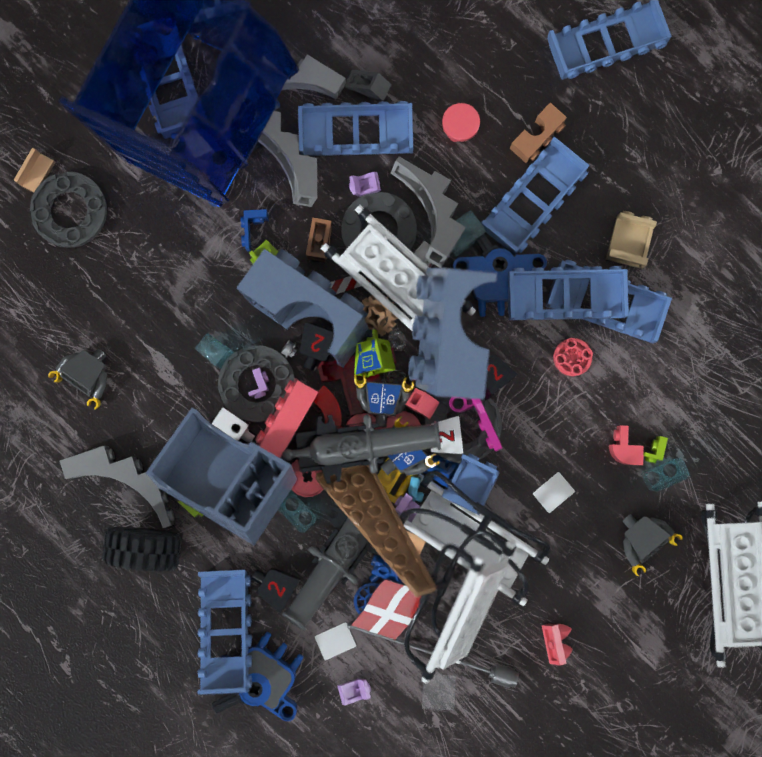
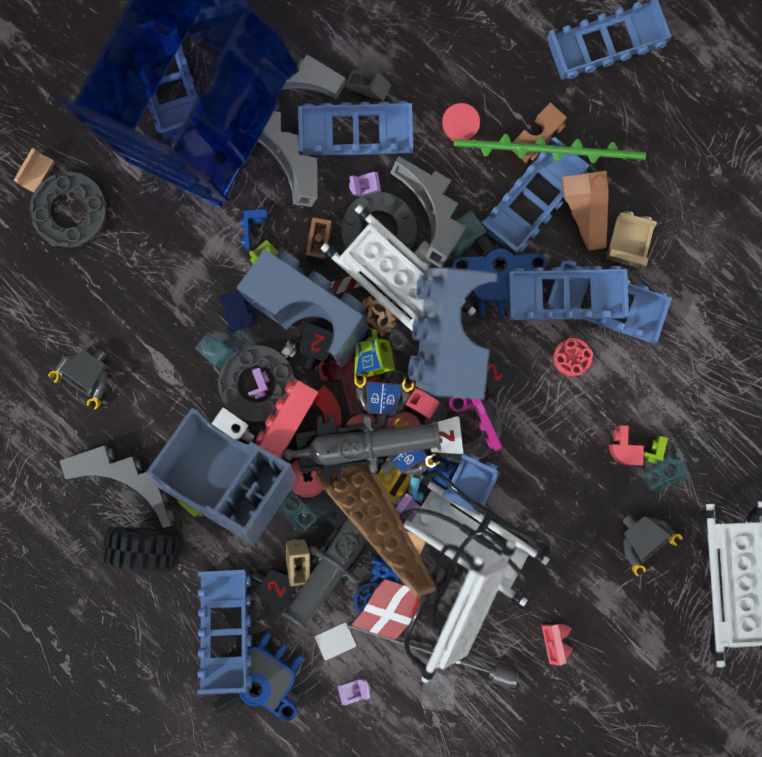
(236, 311): none -> clear blue bracket
(297, 554): none -> tan torso
(553, 492): white sticker -> none
(557, 151): none -> bright green plant
(589, 206): none -> nougat wedge

